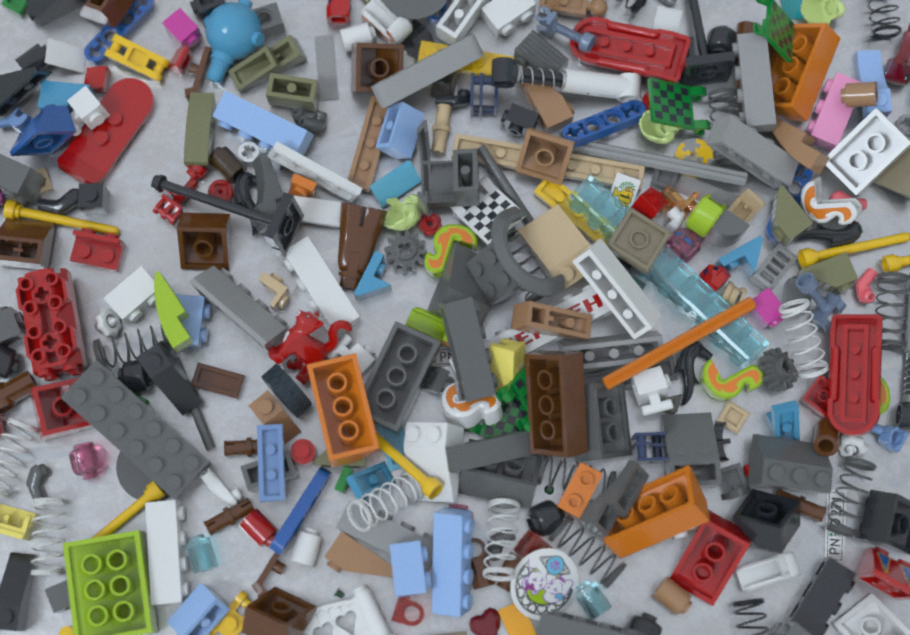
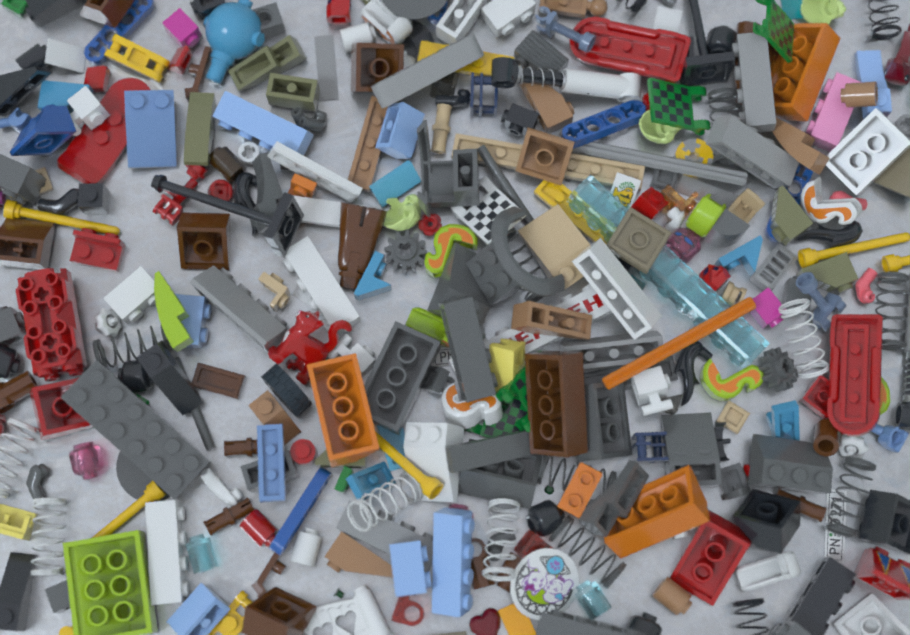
(150, 128): none -> medium blue slope

